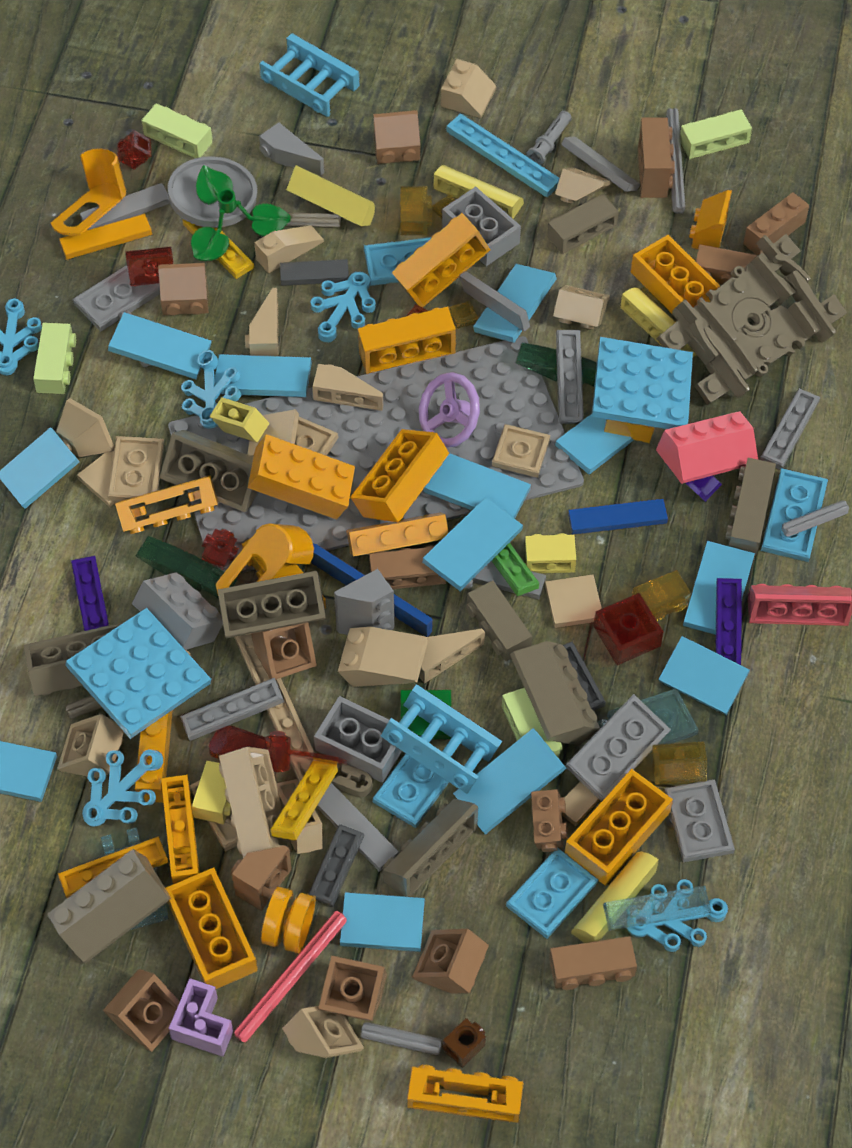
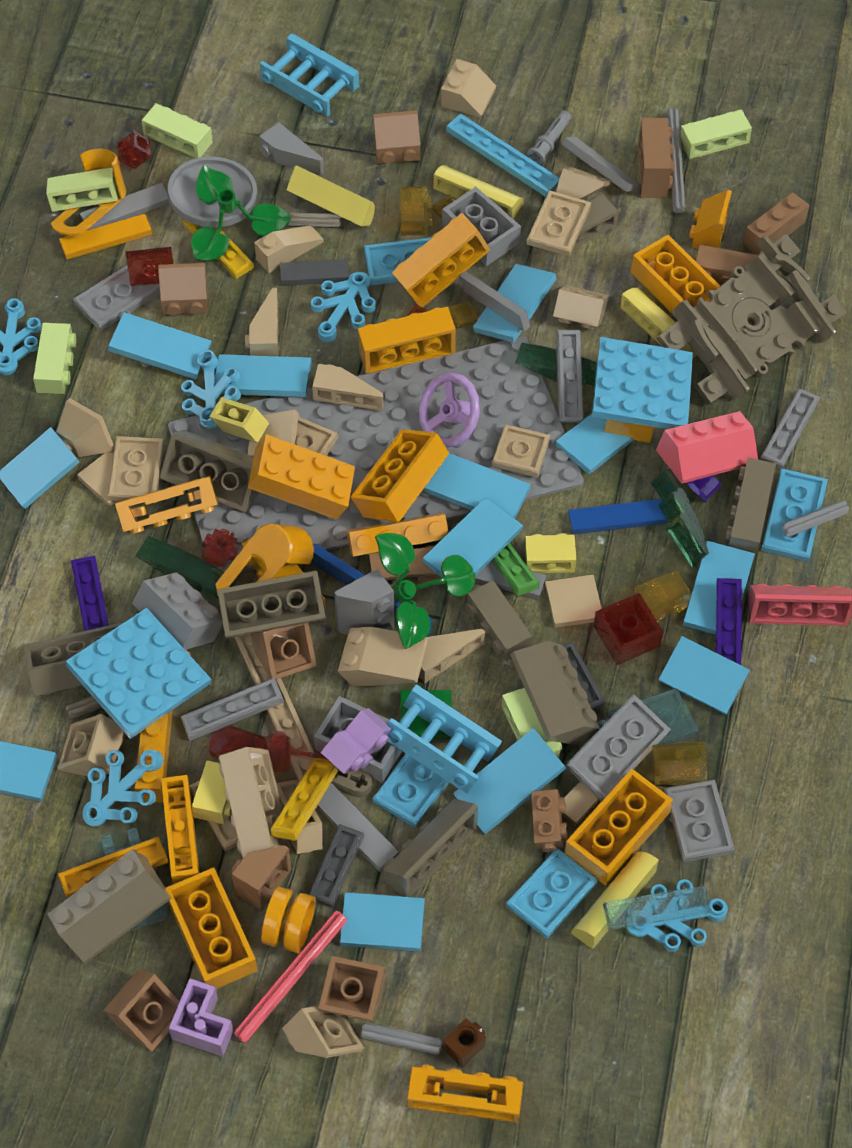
(82, 189): none -> yellowish green brick
(355, 744): none -> lavender brick
(412, 621): none -> green plant
(451, 960): medium nougat slope -> none
(559, 223): none -> tan tile
(593, 963): medium nougat brick -> none
(683, 521): none -> clear green slope

